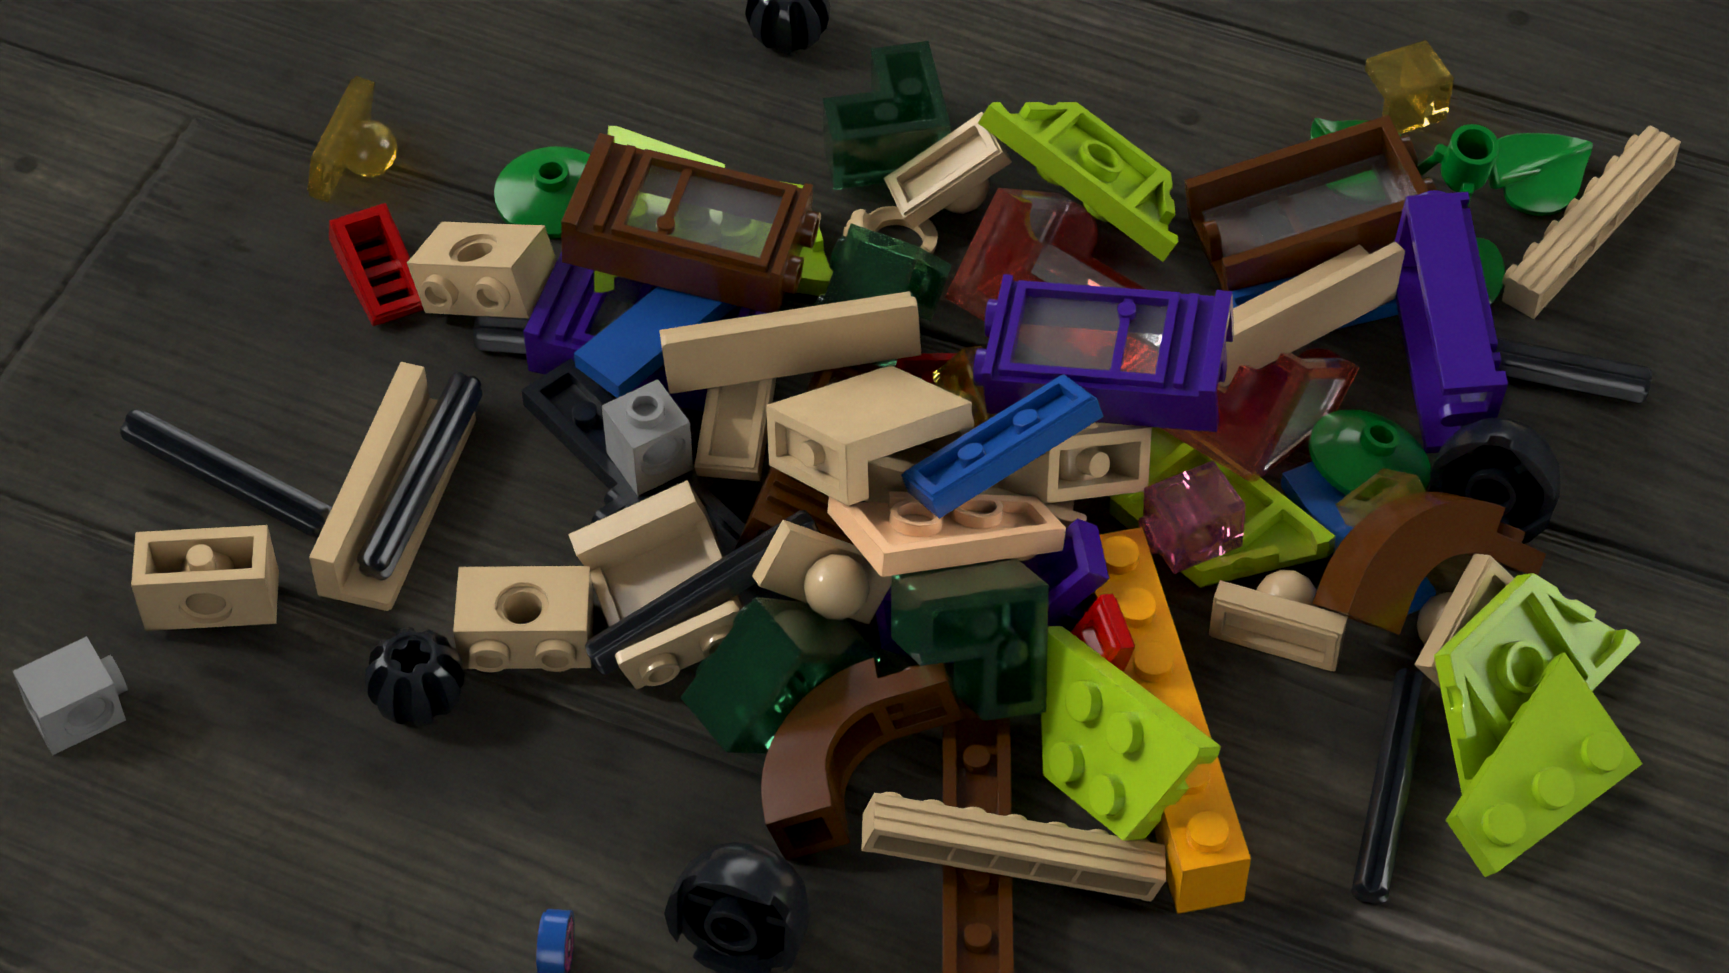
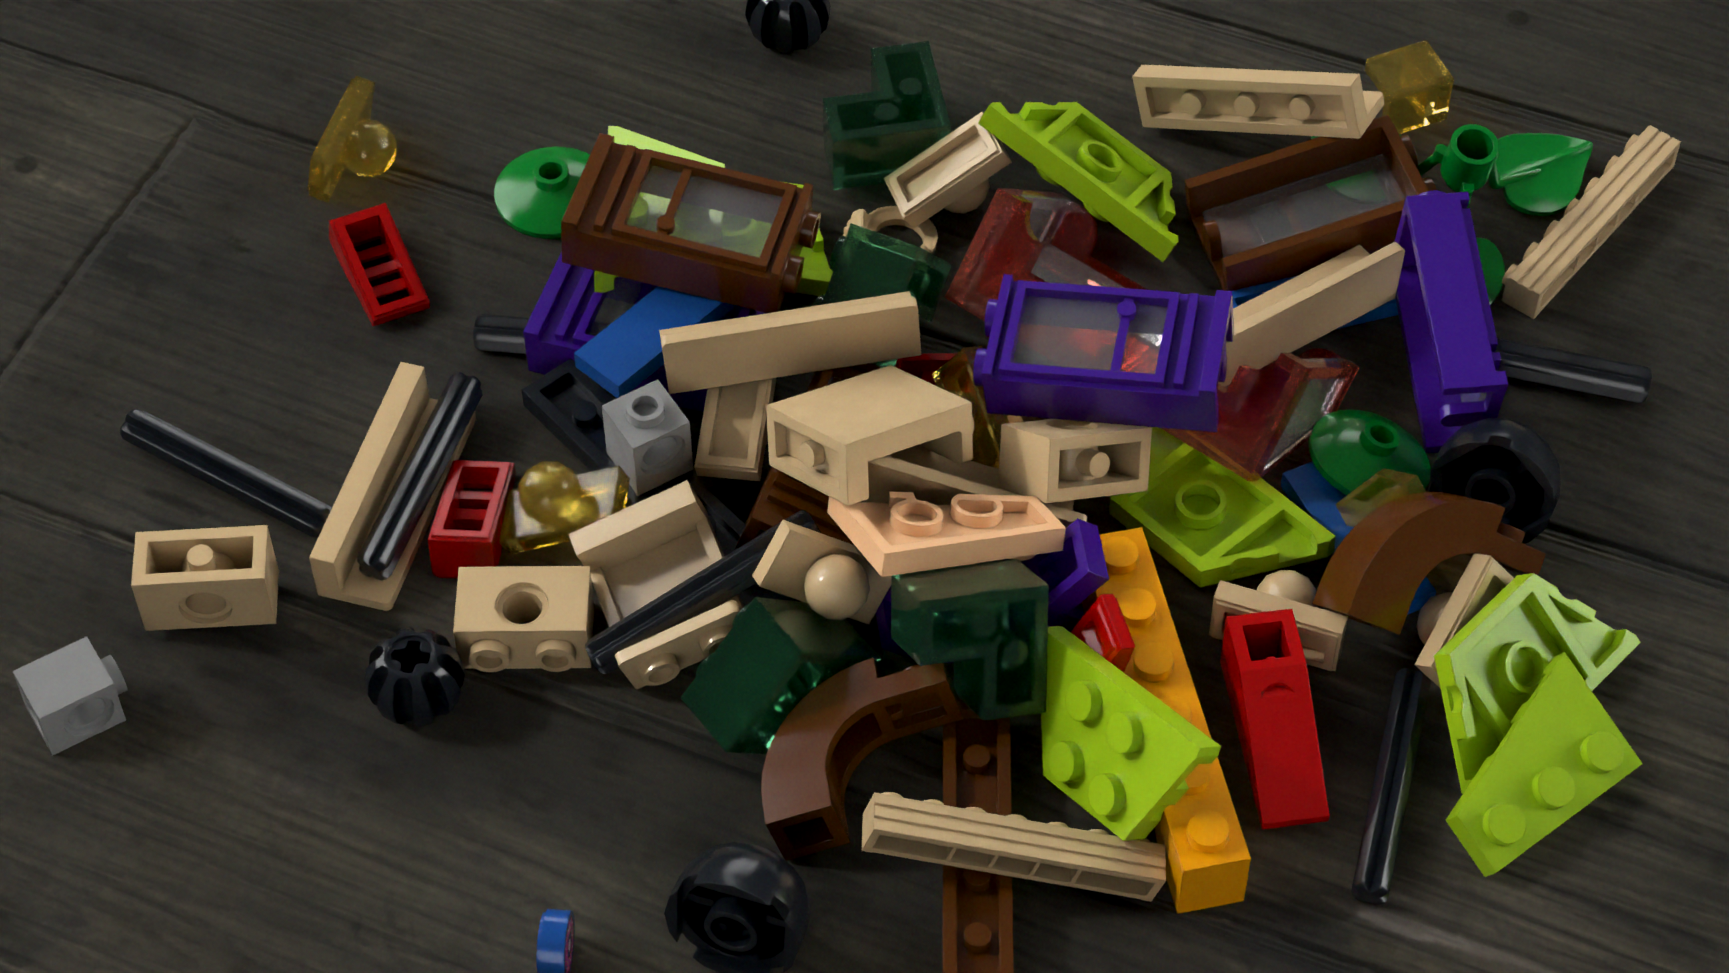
(470, 522): none -> red slope
(483, 269): tan brick -> none
(557, 502): none -> clear yellow tile
(1001, 445): blue tile -> none
(1193, 517): clear pink brick -> none
(1255, 101): none -> tan panel
(1275, 717): none -> red slope

